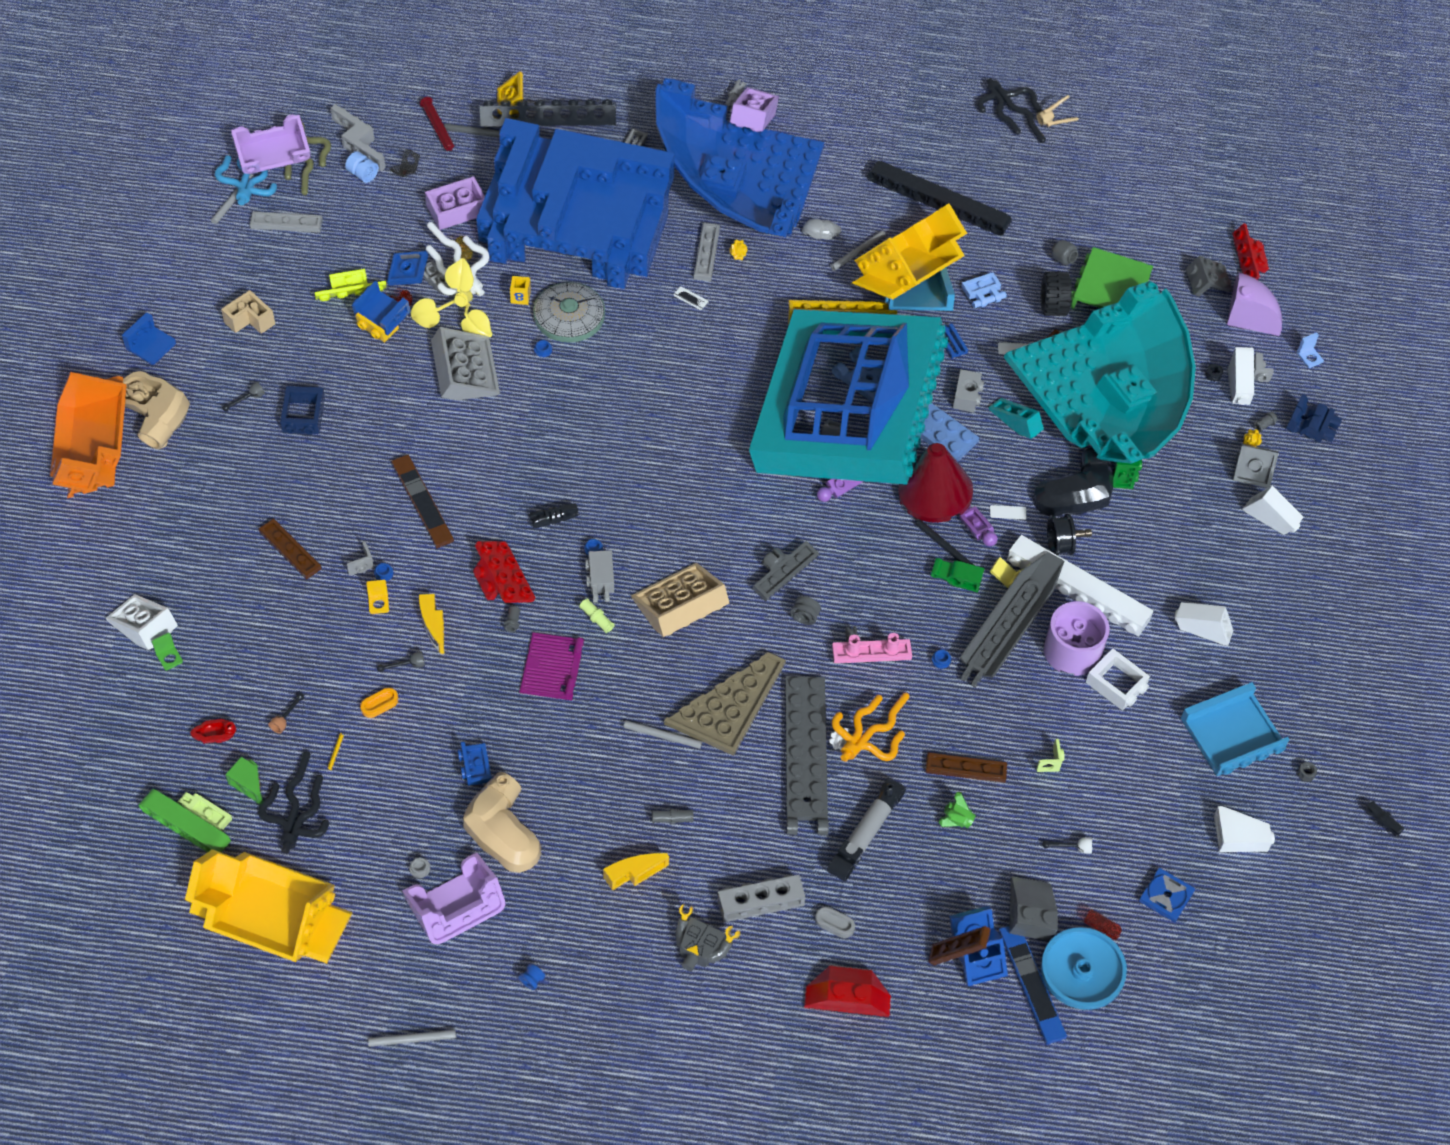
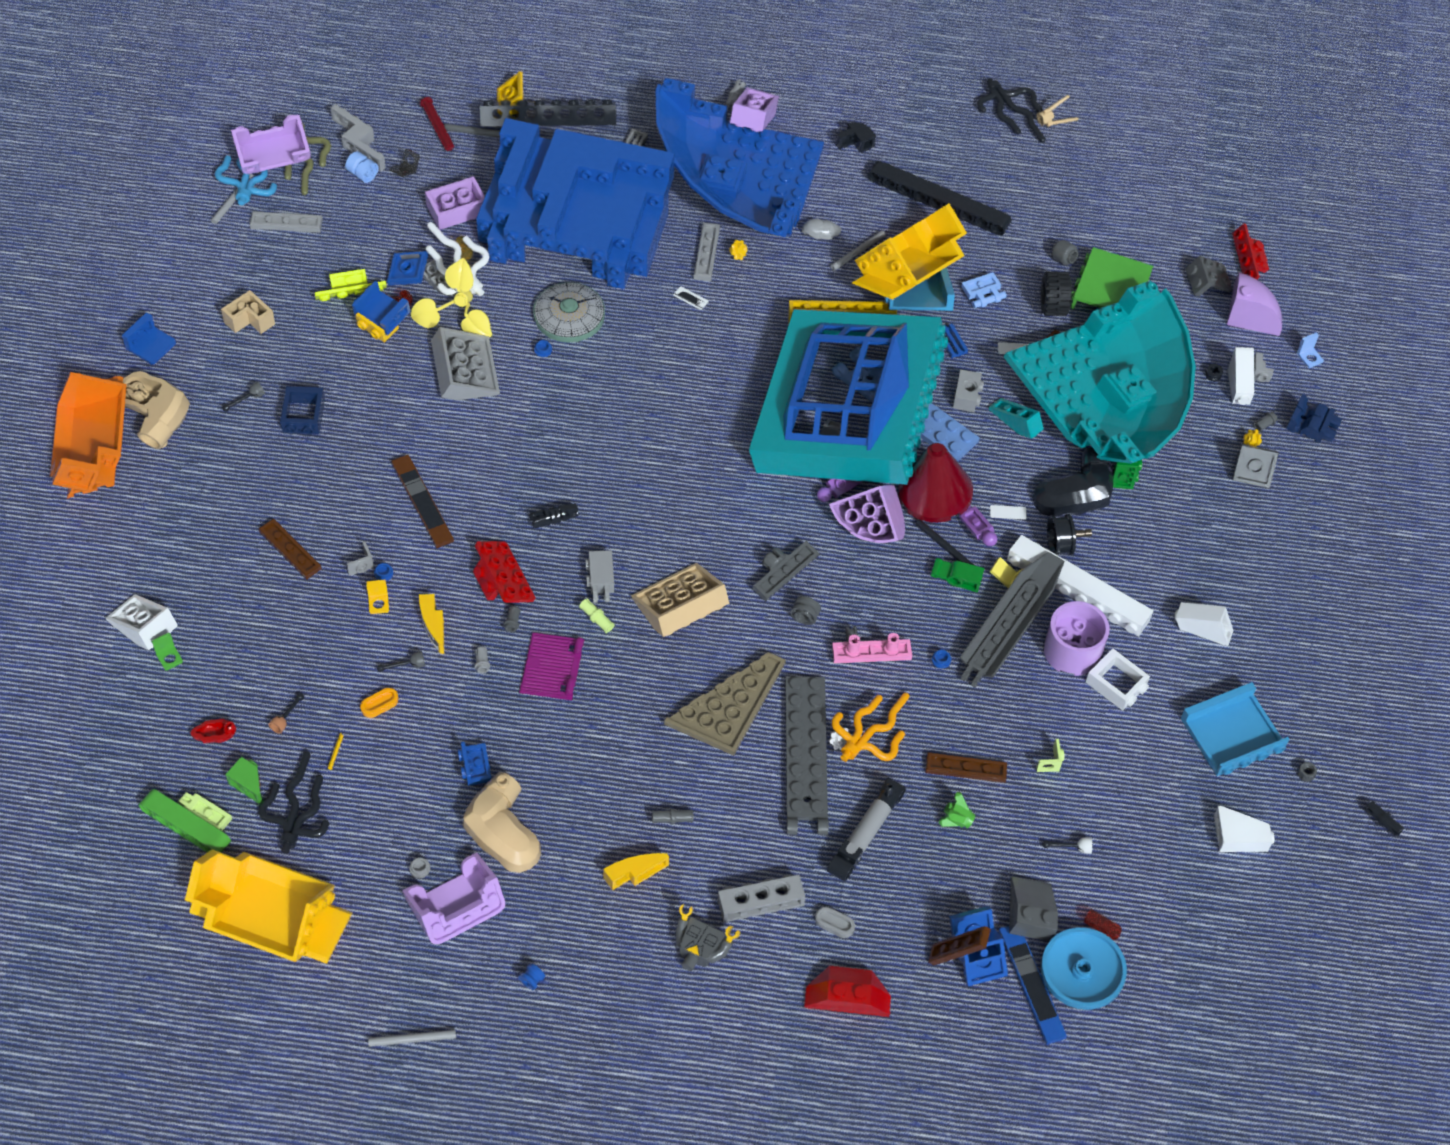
(482, 664): none -> light grey pin
(520, 290): yellow brick -> none
(593, 545): blue plate -> none
(663, 734): light grey bar -> none
(858, 135): none -> black brick
(872, 515): none -> lavender brick
(1165, 882): blue piece -> none
(1274, 511): white slope -> none

